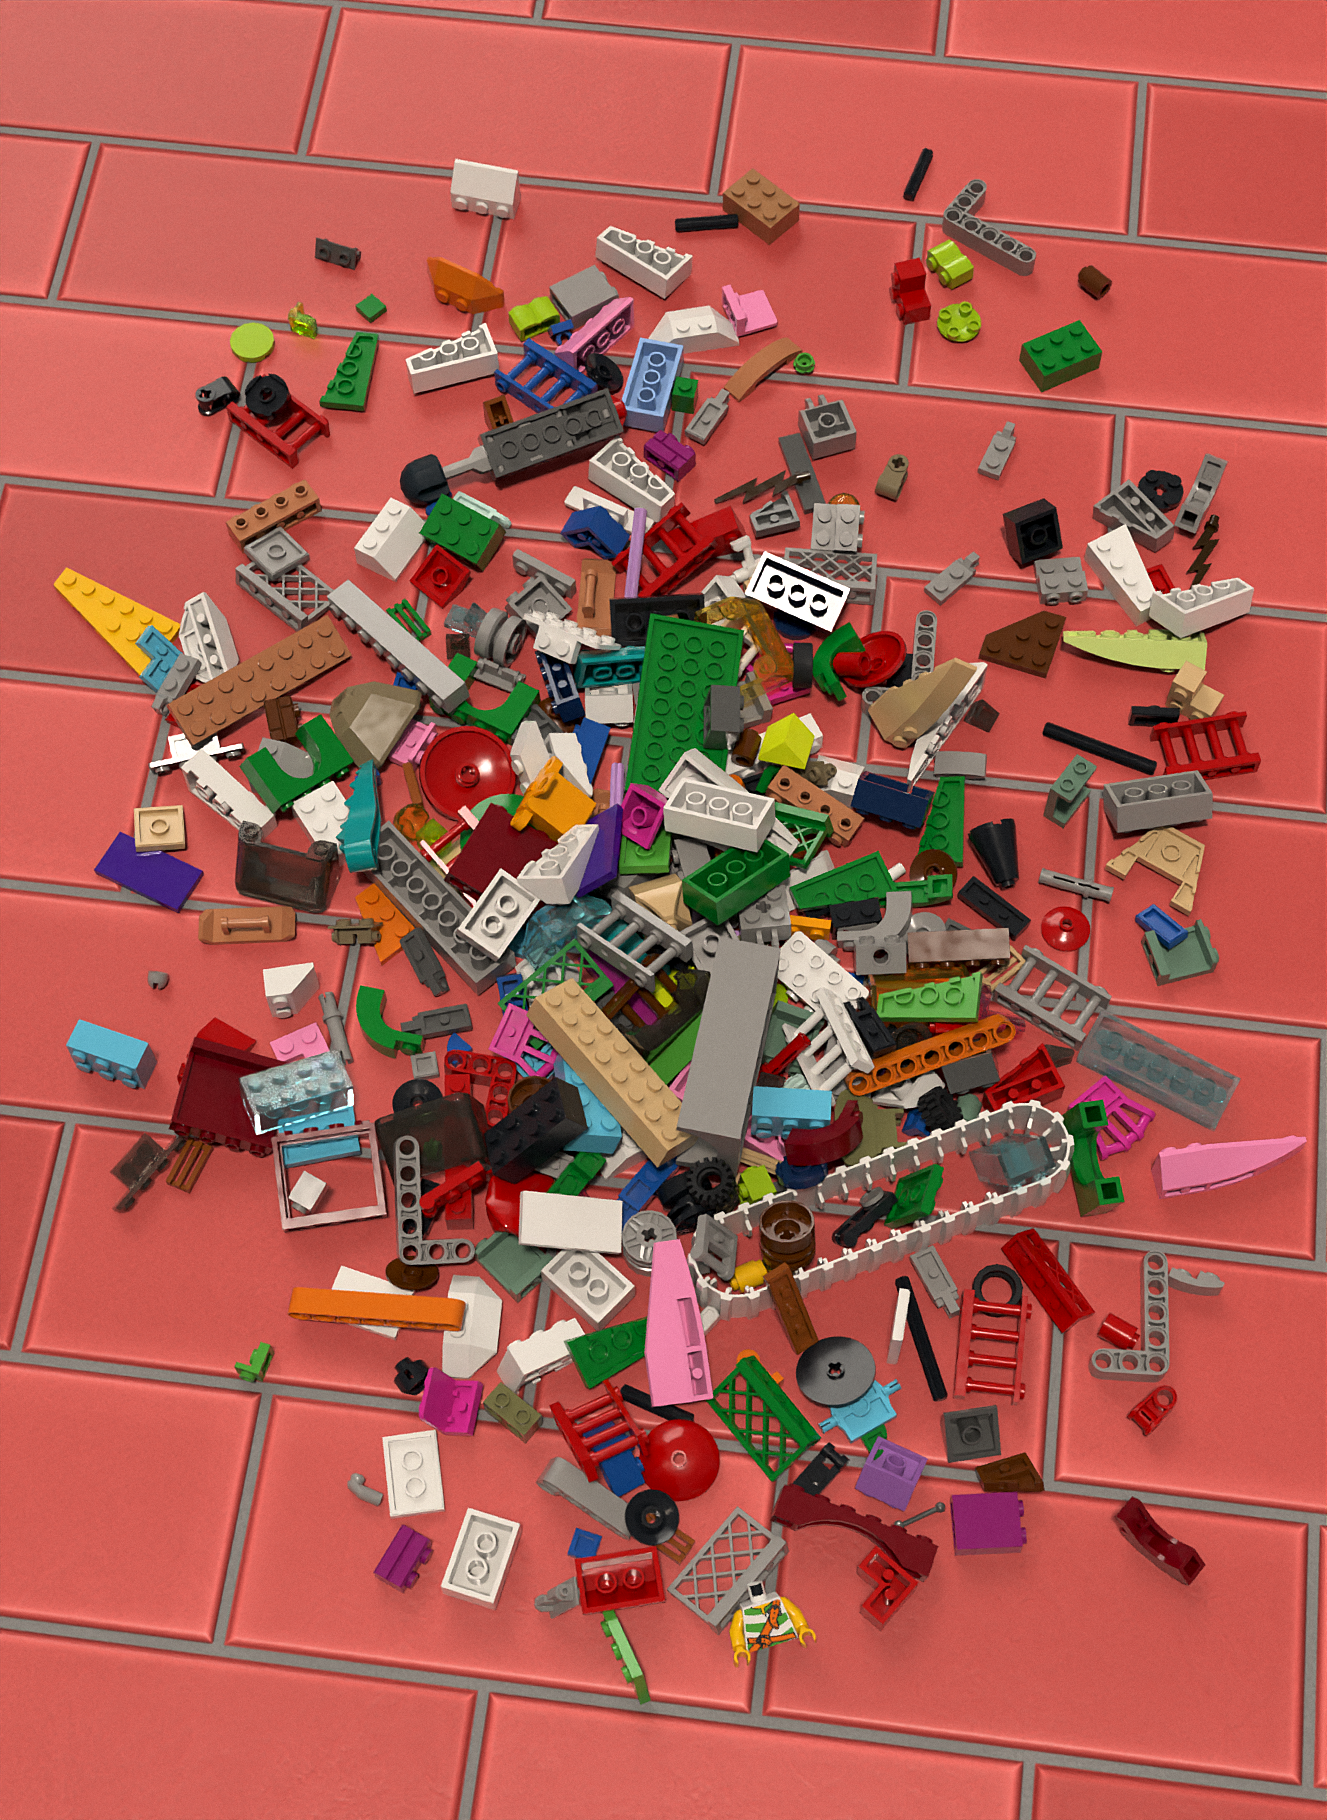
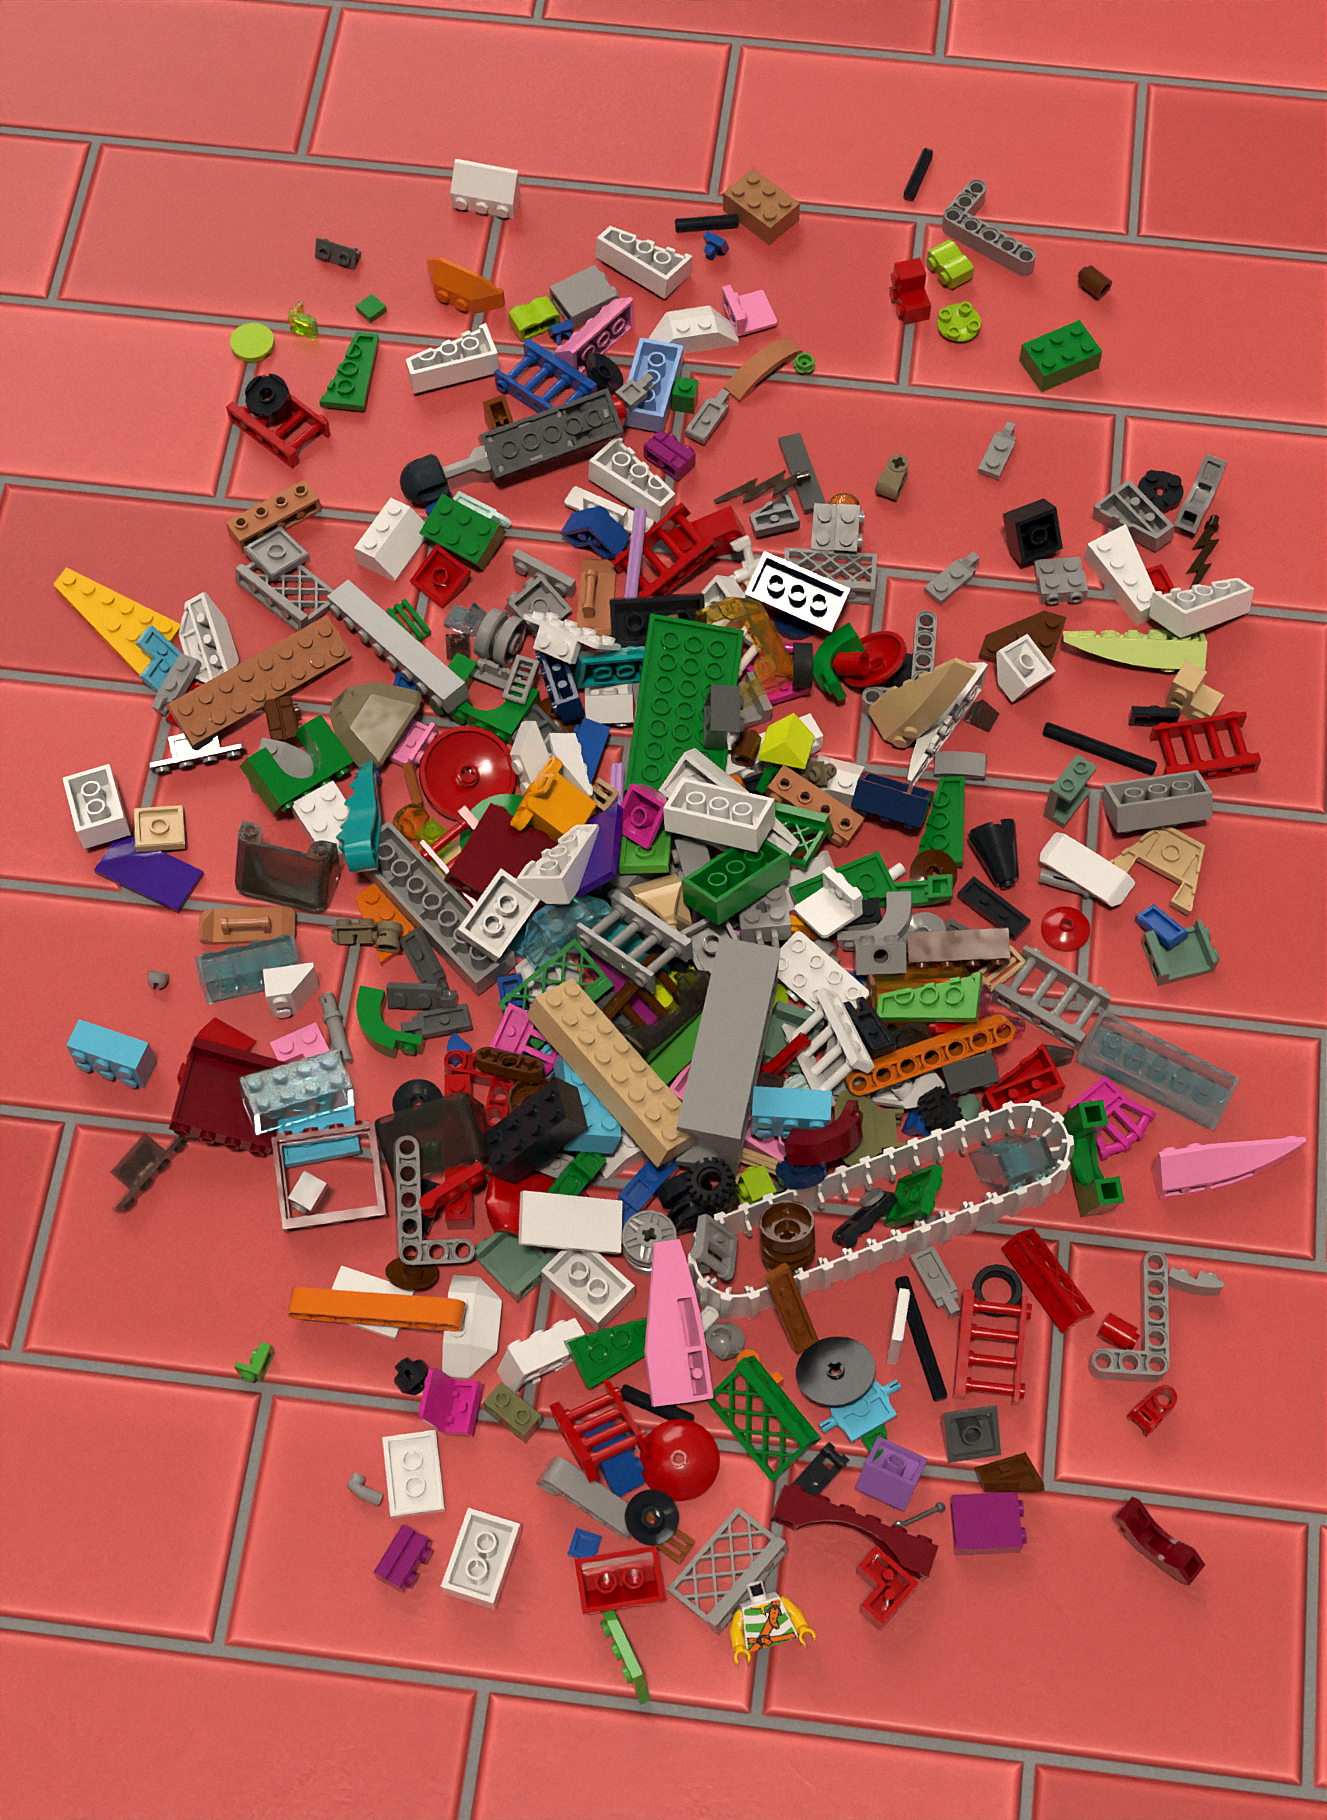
(96, 806): none -> white brick
(181, 1160): dark orange tile -> none
(218, 395): black piece -> none
(225, 794): white wedge -> none
(240, 969): none -> clear light blue brick
(388, 936): none -> dark tan wheel
(419, 996): none -> dark grey hinge
(425, 1066): light grey tile -> none
(525, 1068): none -> reddish brown beam
(527, 663): none -> light grey slope
(559, 1599): light grey hinge -> none
(598, 791): none -> tan tile
(634, 392): none -> light grey plate
(714, 245): none -> blue tile
(725, 1340): none -> light grey piece
(749, 1275): yellow brick -> none
(826, 427): light grey hinge -> none
(832, 905): none -> white bracket
(1021, 667): none -> white slope
(1086, 869): none -> white piece

